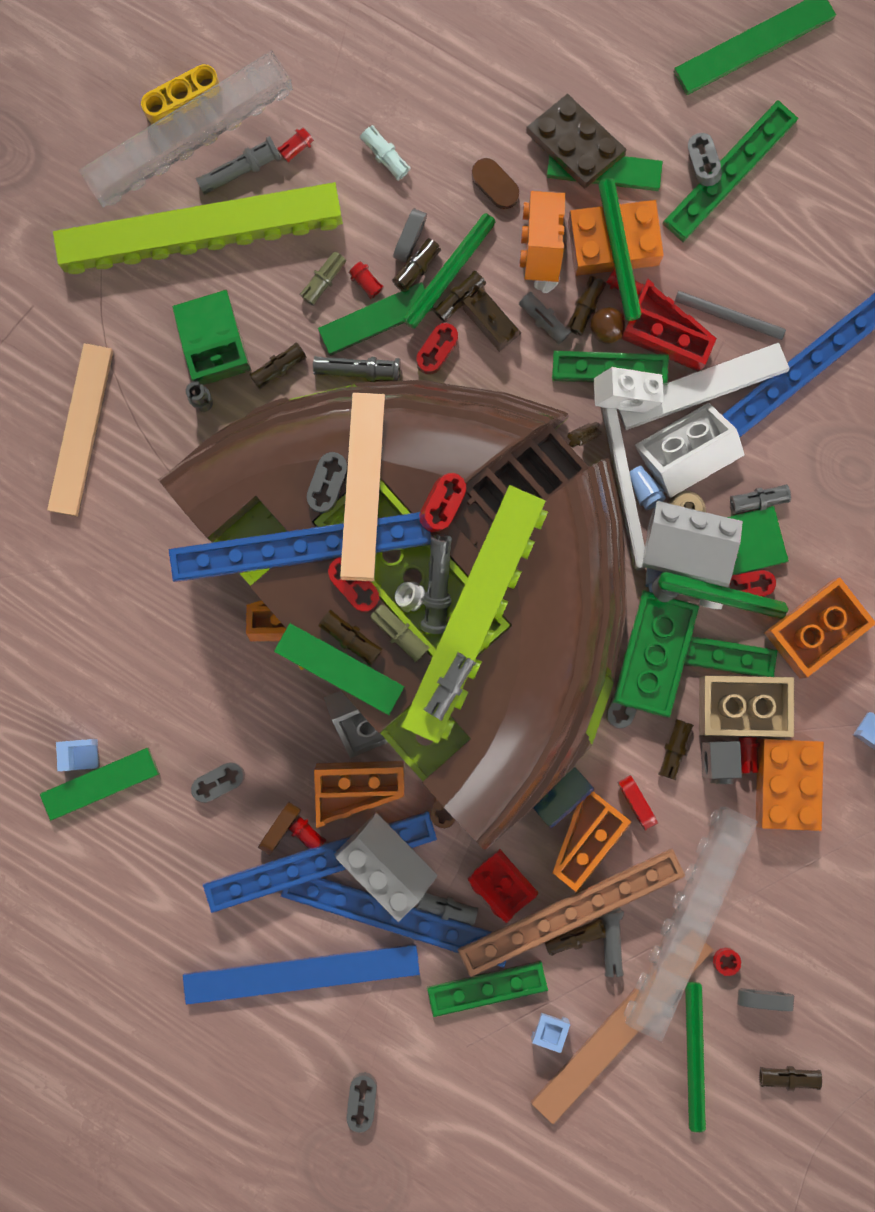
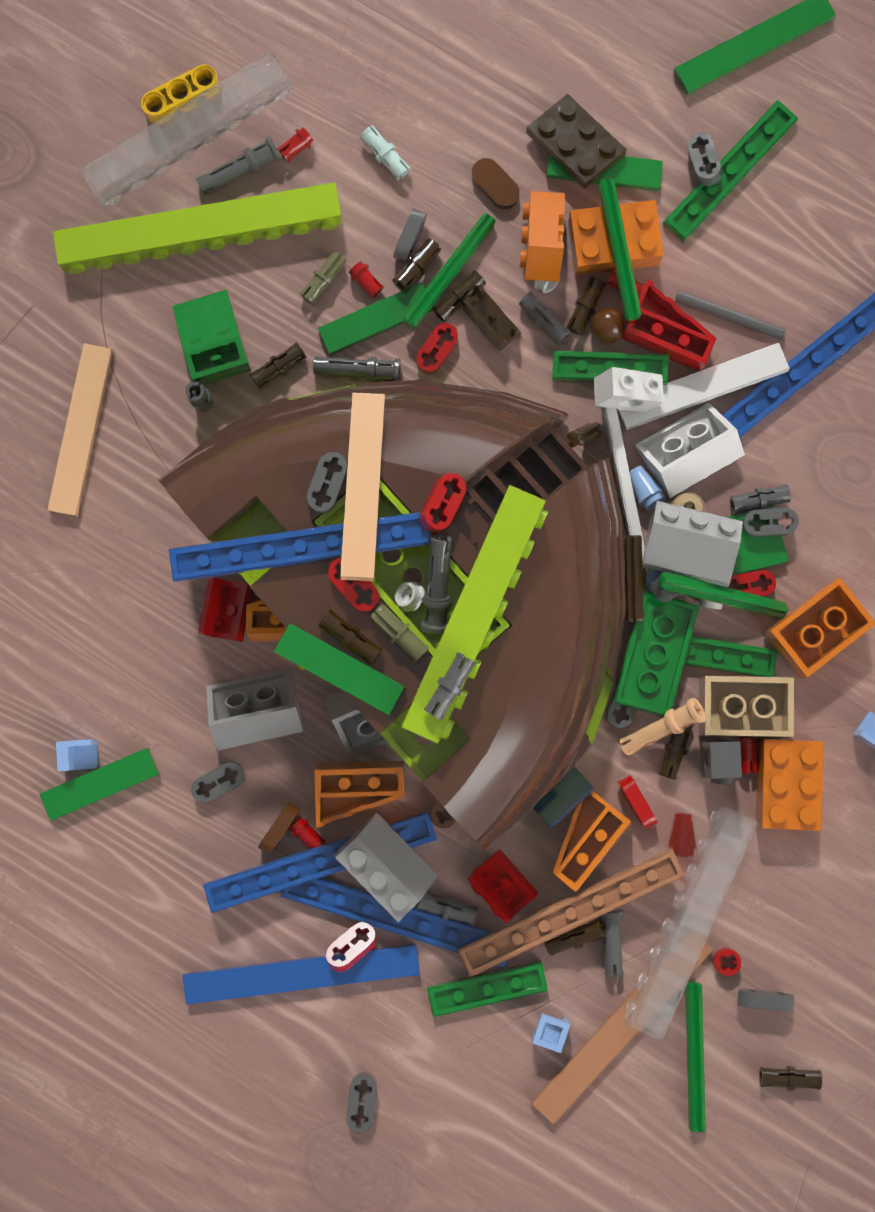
(225, 609): none -> red bracket
(253, 709): none -> light grey slope
(347, 942): none -> beam
(634, 578): none -> dark brown axle
(673, 722): none -> light nougat pin
(682, 836): none -> clear red cone
(770, 529): none -> dark grey beam

